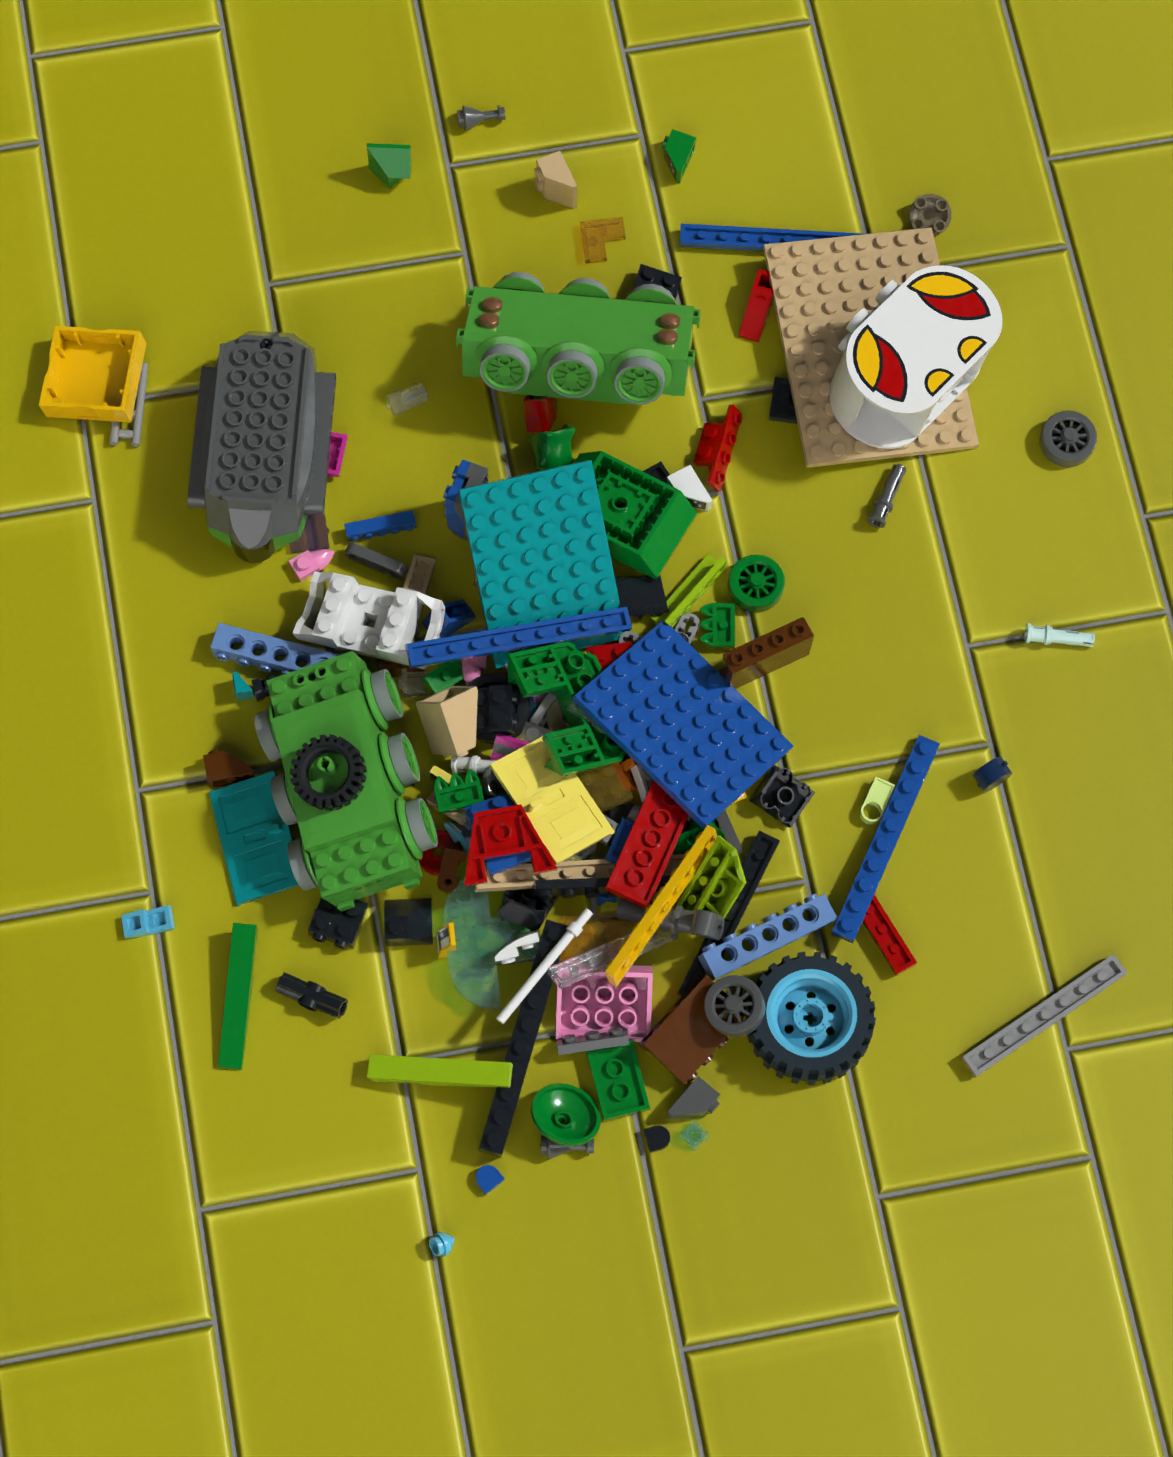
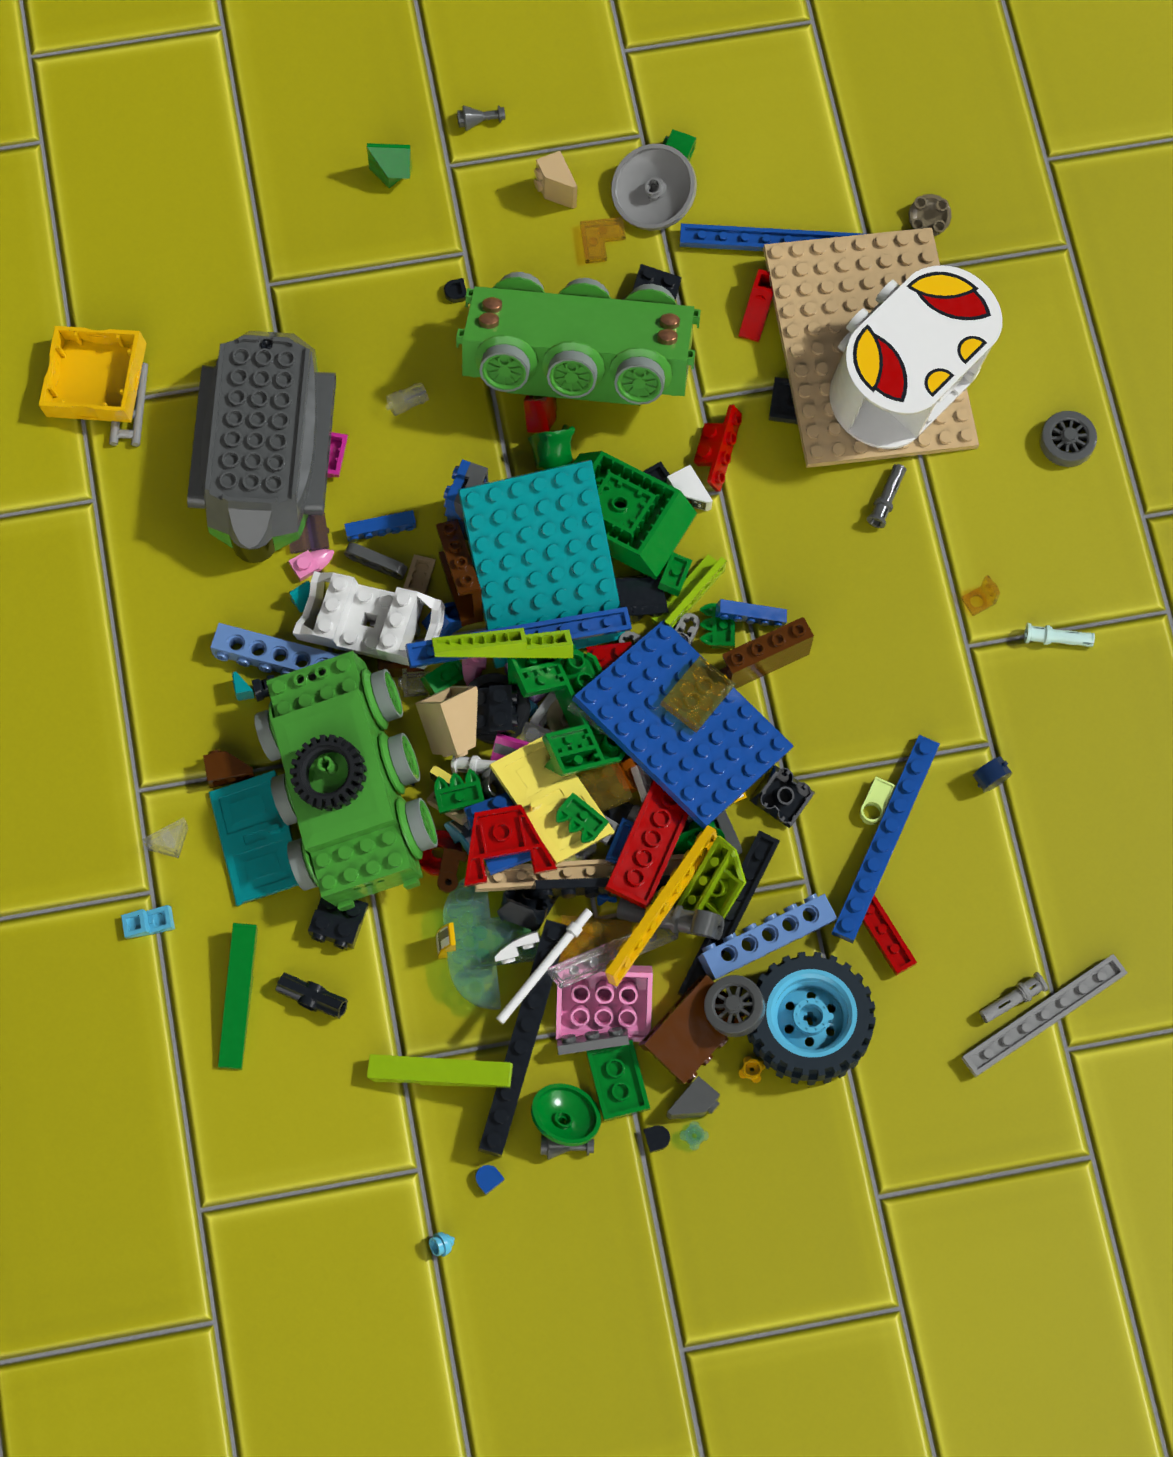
(169, 839): none -> clear slope
(300, 596): none -> teal slope
(408, 922): black slope -> none
(455, 290): none -> black tile
(460, 573): none -> reddish brown panel
(505, 644): none -> lime slope
(581, 818): none -> green plate
(654, 187): none -> light grey dish
(675, 574): none -> green plate
(697, 694): none -> clear yellow plate
(751, 613): none -> blue piece
(751, 1063): none -> yellow plate
(756, 583): green wheel -> none
(988, 592): none -> clear yellow bracket
(1020, 994): none -> light grey pin

